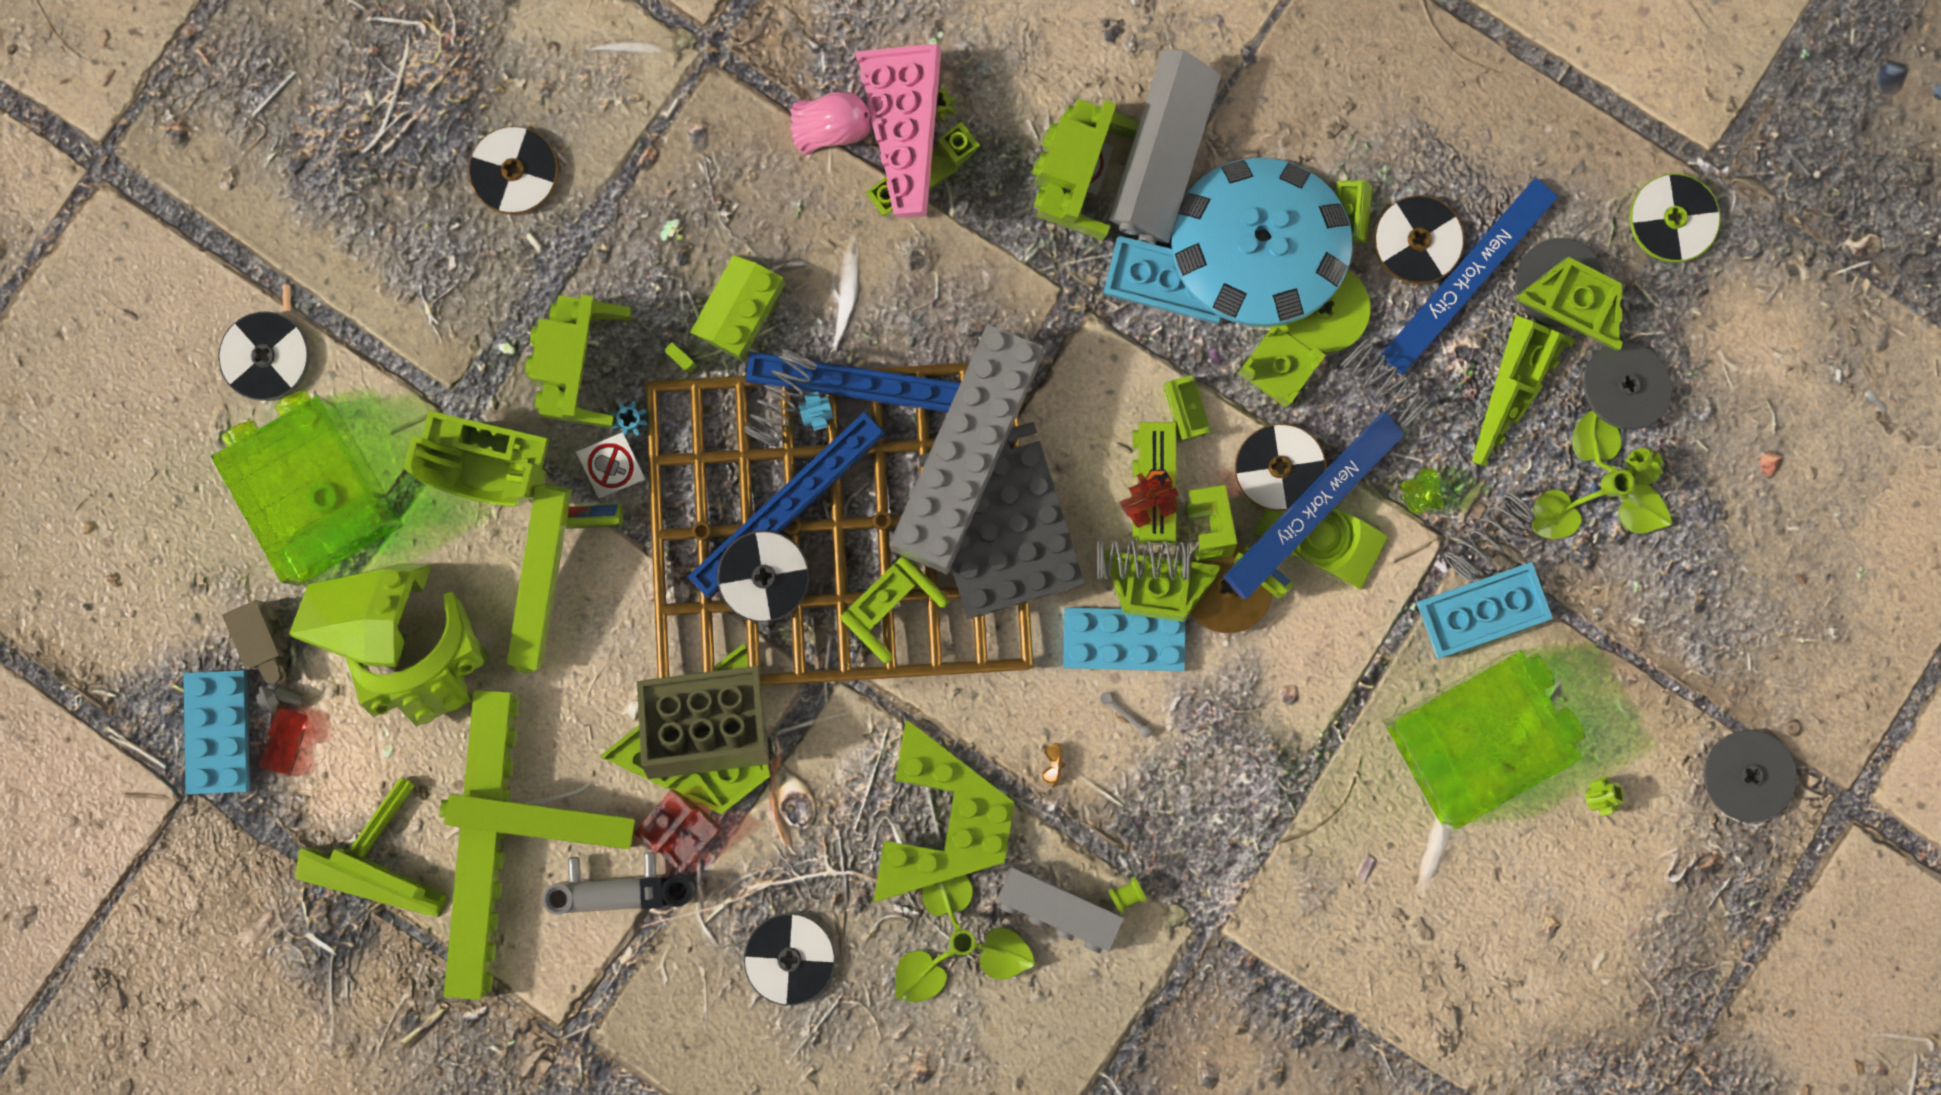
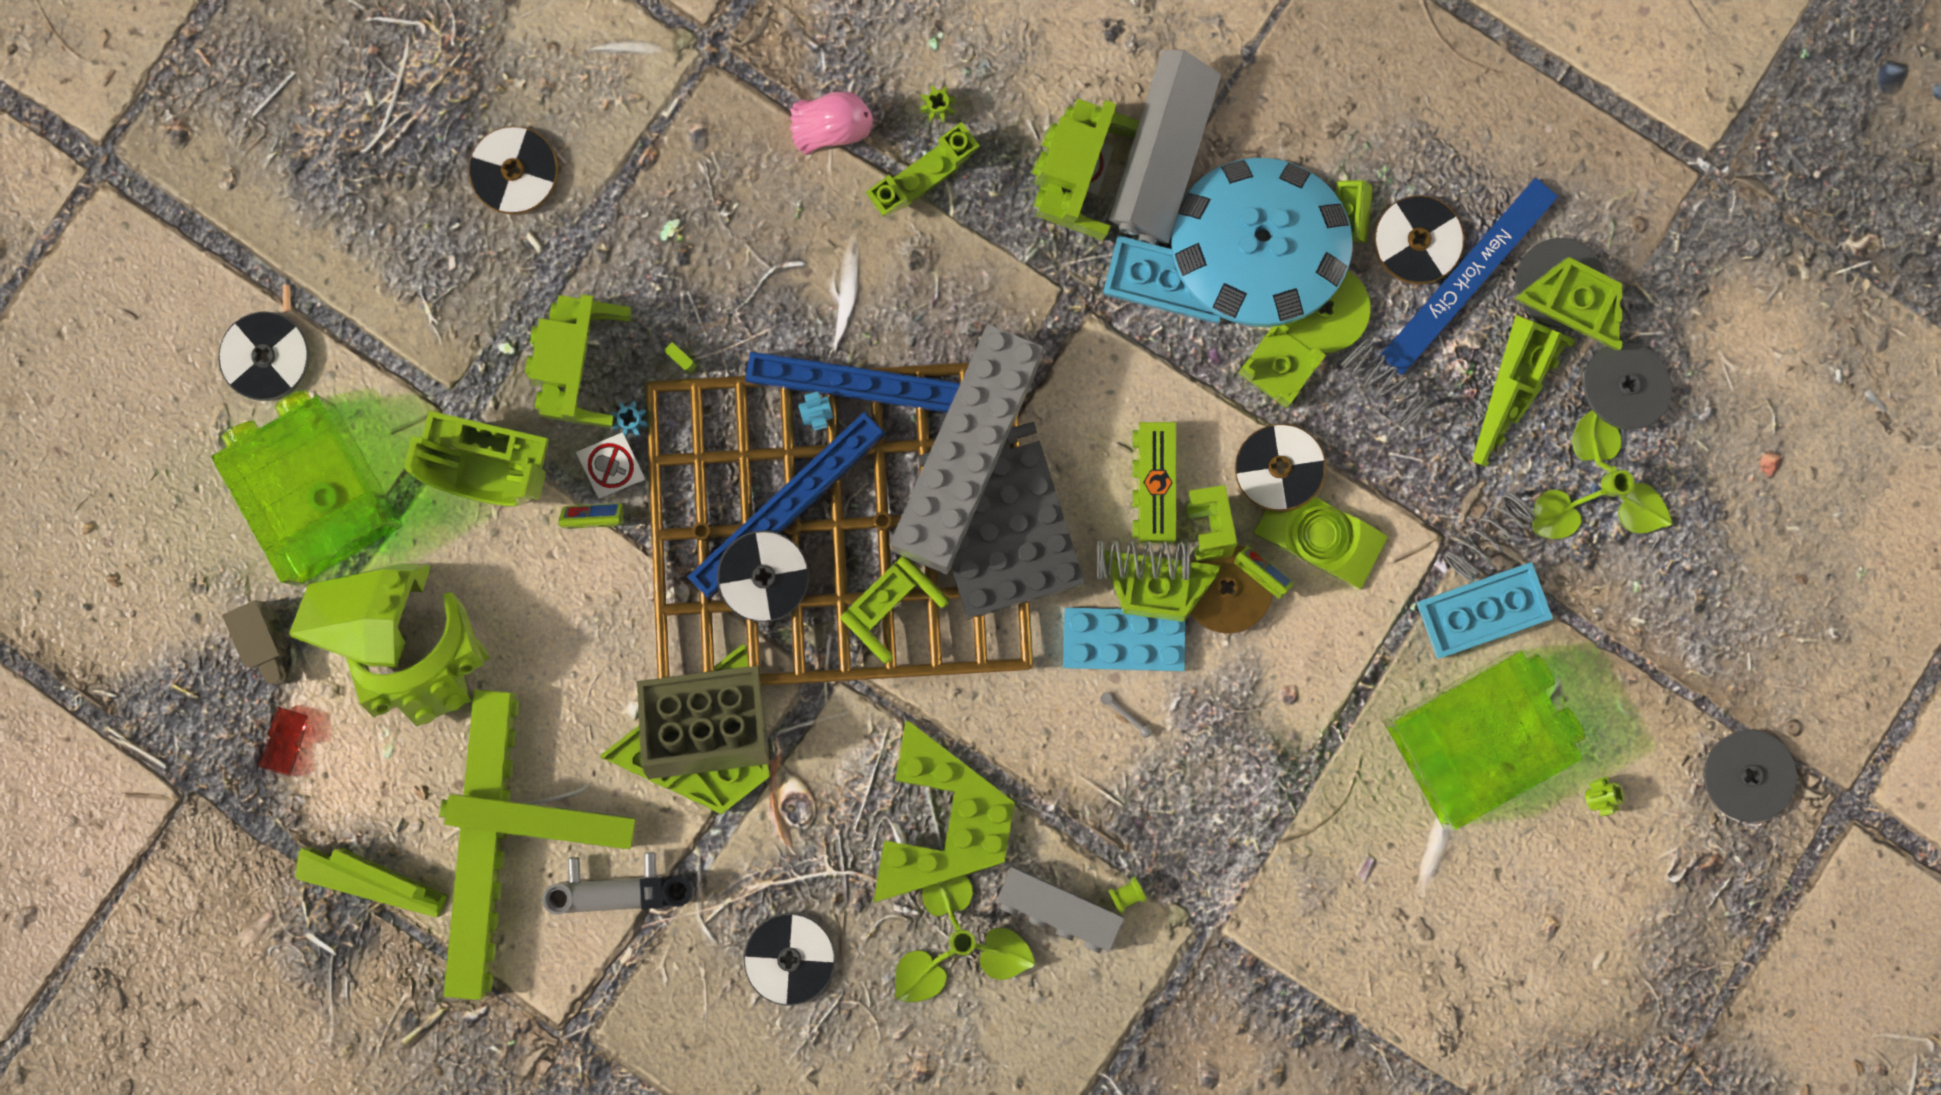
(216, 732): medium azure plate -> none
(270, 698): light grey plate -> none
(382, 817): lime axle -> none
(538, 577): lime brick -> none
(678, 830): clear red slope -> none
(738, 307): lime slope -> none
(788, 357): light grey piece -> none
(902, 109): bright pink wing -> none
(1053, 774): pearl gold piece -> none
(1146, 495): clear red hips -> none
(1186, 408): lime hinge -> none
(1313, 505): blue tile -> none
(1423, 491): clear neon green rock -> none
(1644, 466): lime gear -> none
(1687, 199): piece -> none

